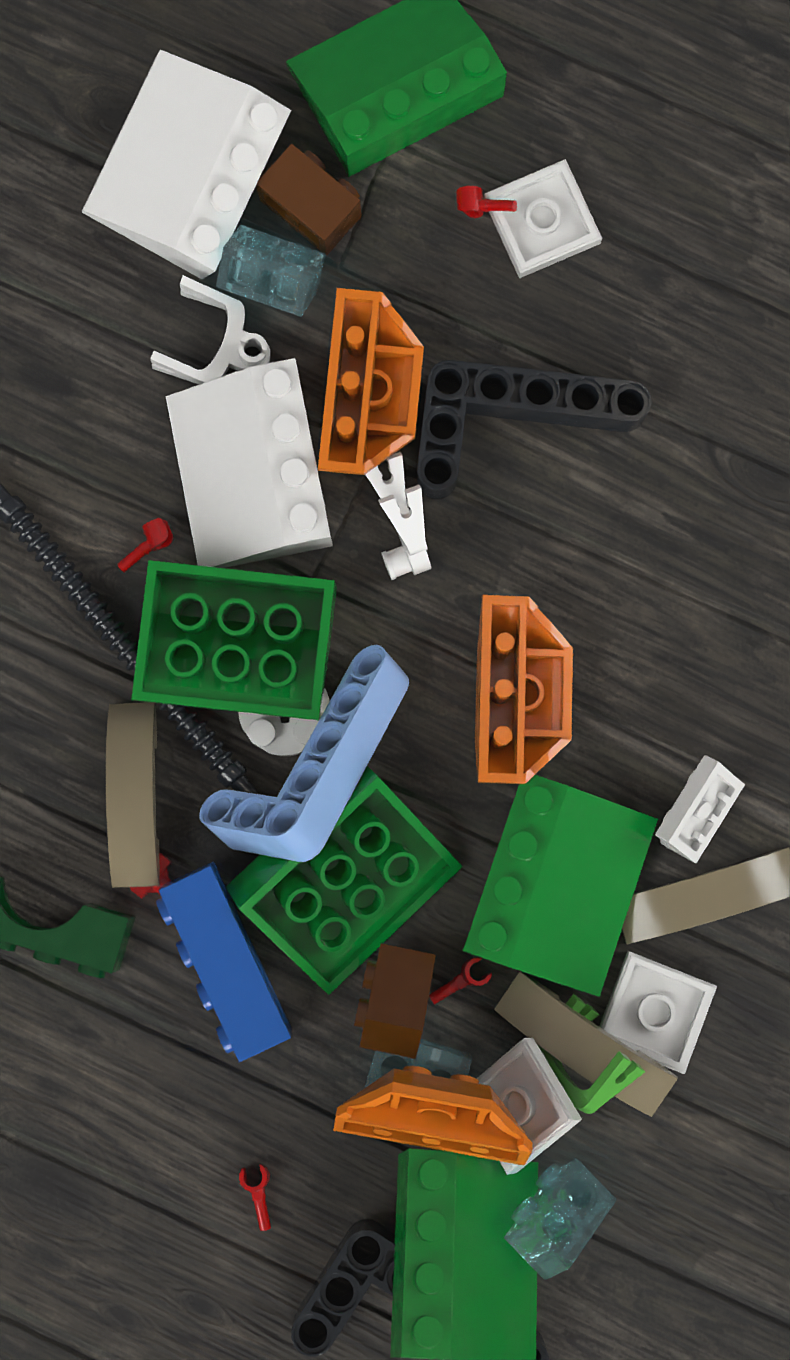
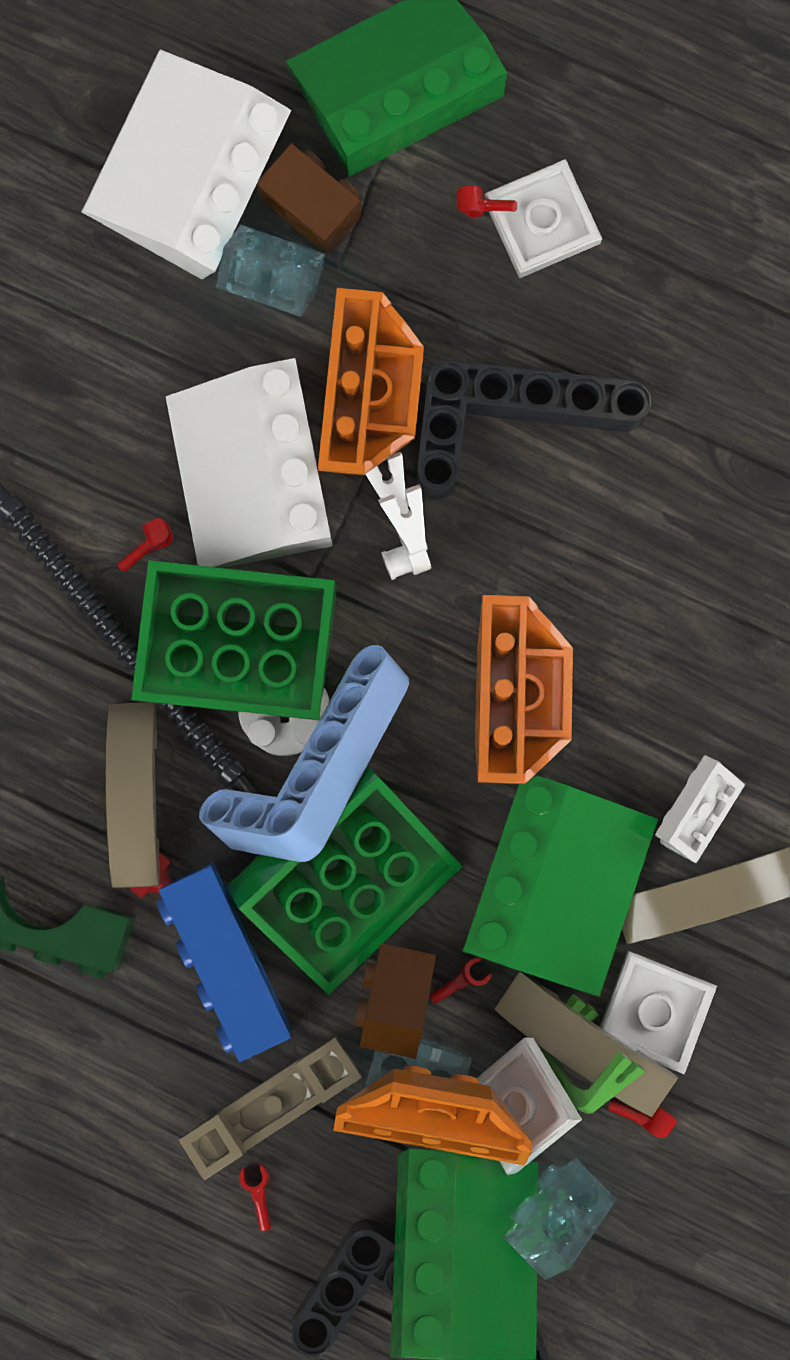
(233, 347): white piece -> none
(270, 1107): none -> dark tan slope
(658, 1125): none -> red hand

